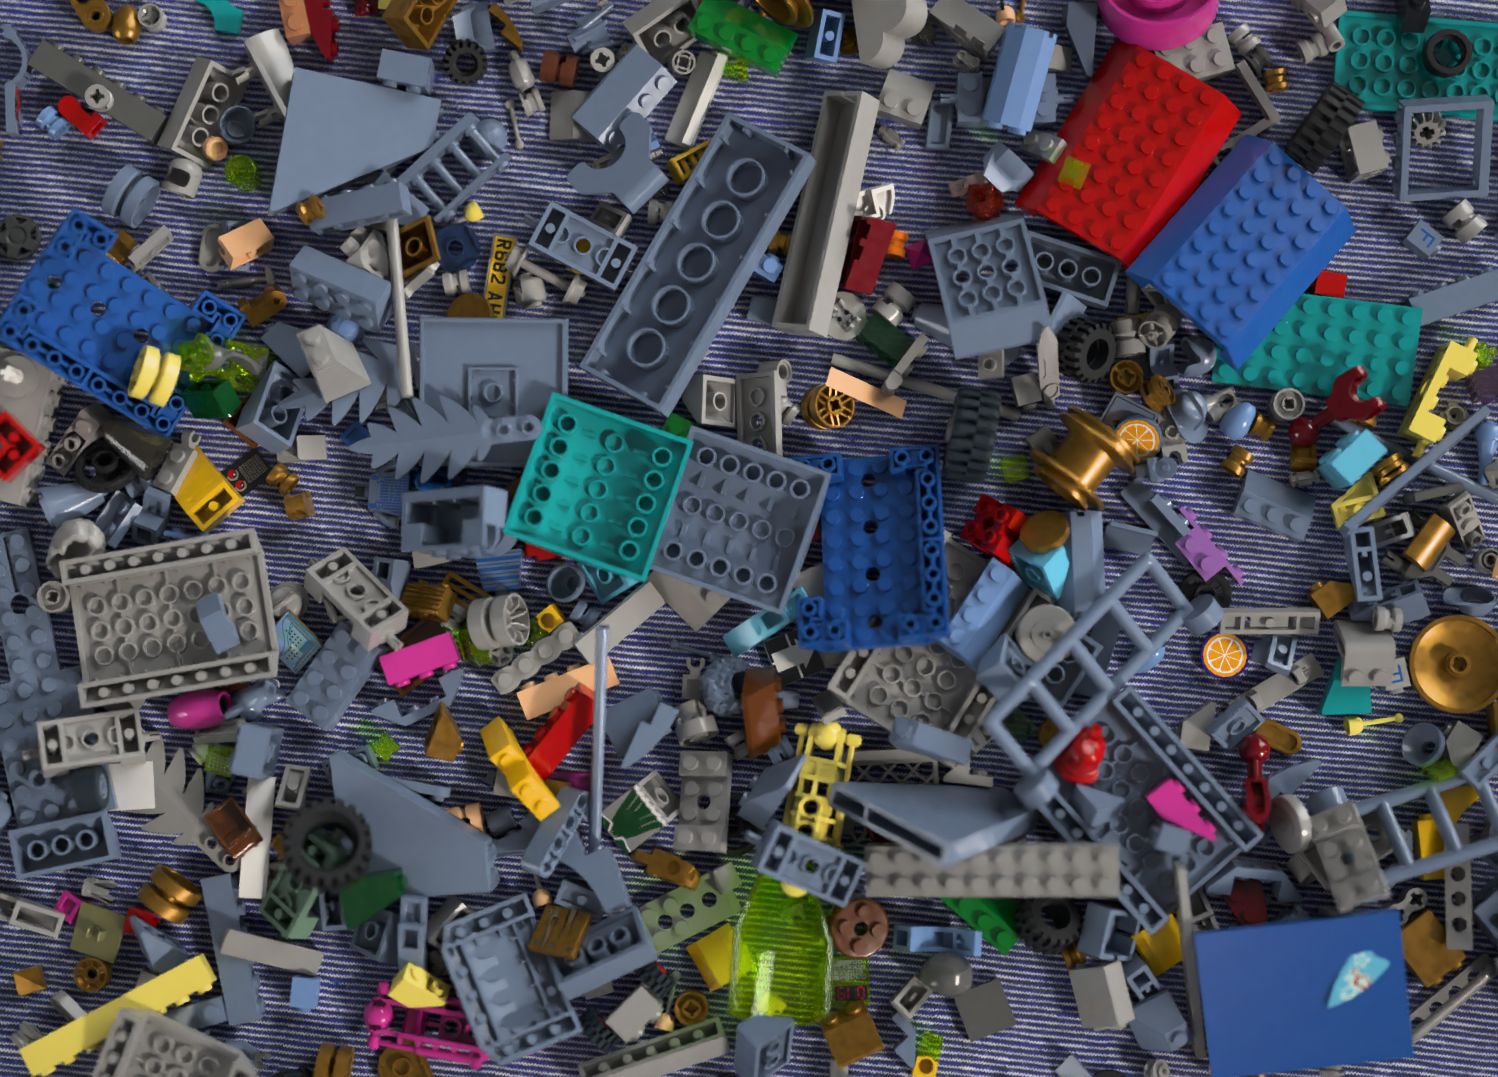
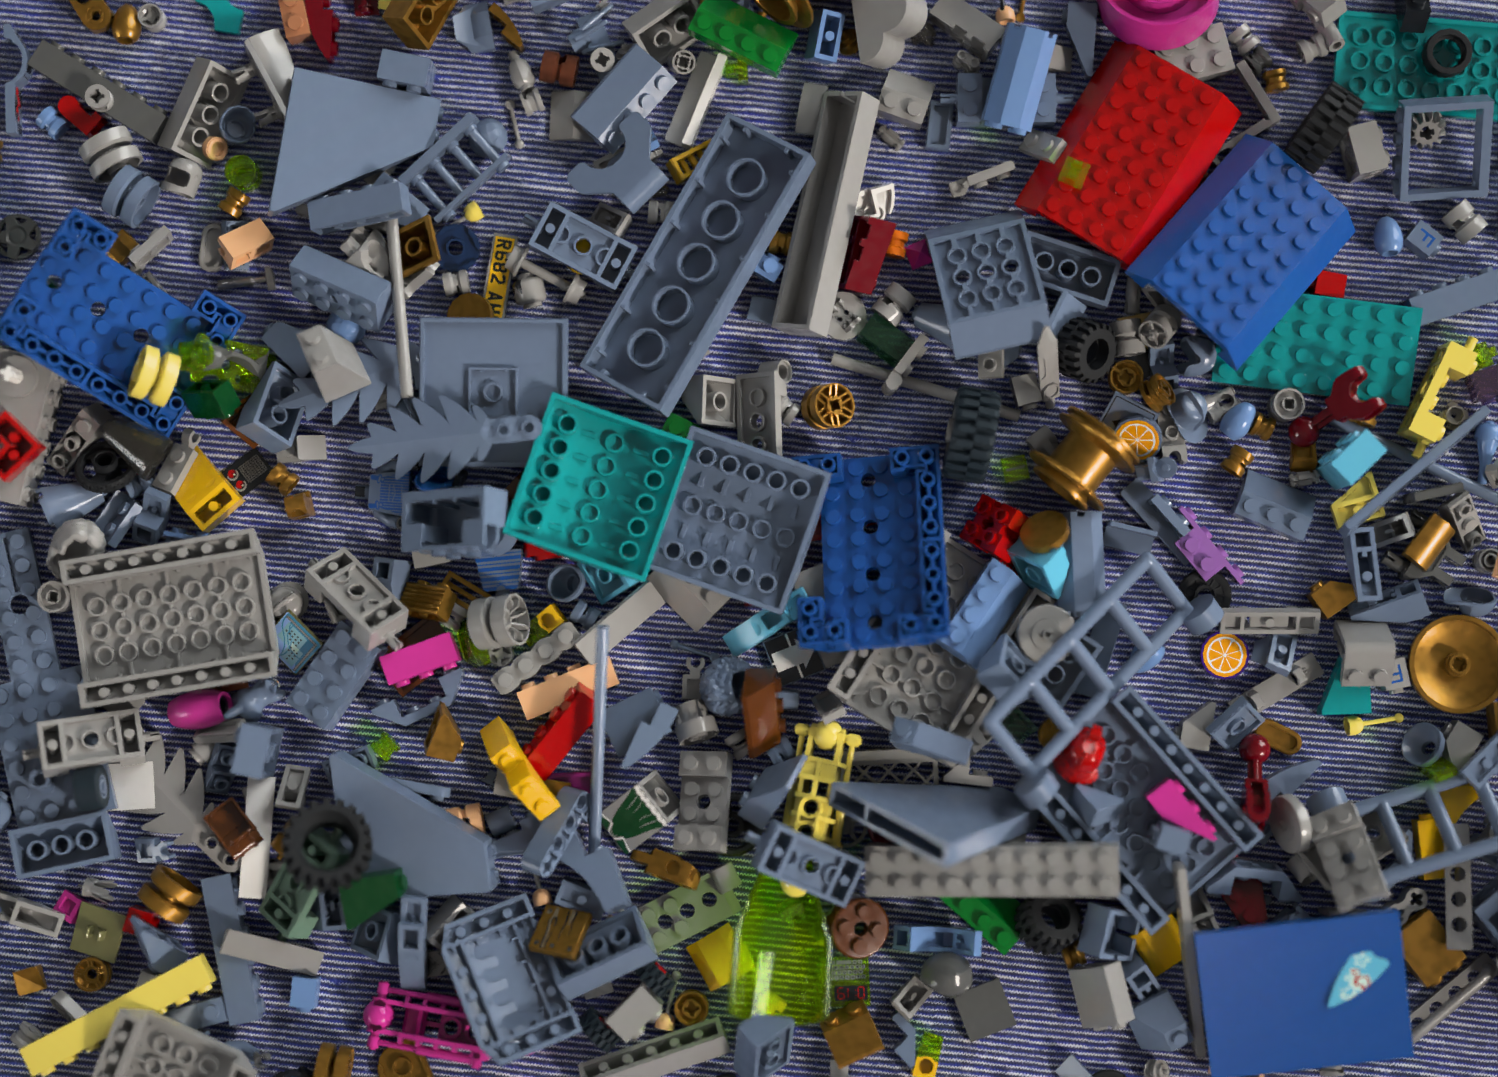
(110, 153): none -> light grey wheel
(151, 850): none -> sand blue plate
(216, 623): sand blue slope -> none
(218, 760): clear neon green slope -> none
(234, 202): none -> pearl gold wheel
(264, 305): pearl gold leg -> none
(310, 209): pearl gold wheel -> none
(354, 433): blue plate -> none
(418, 988): light yellow slope -> none
(472, 75): black tyre -> none
(810, 108): none -> light grey slope
(865, 392): light nougat sticker -> none
(984, 201): clear red brick -> none
(1005, 169): sand blue slope -> none
(1387, 237): none -> medium blue animal
(1387, 619): light grey wheel -> none
(1389, 466): pearl gold wheel -> none

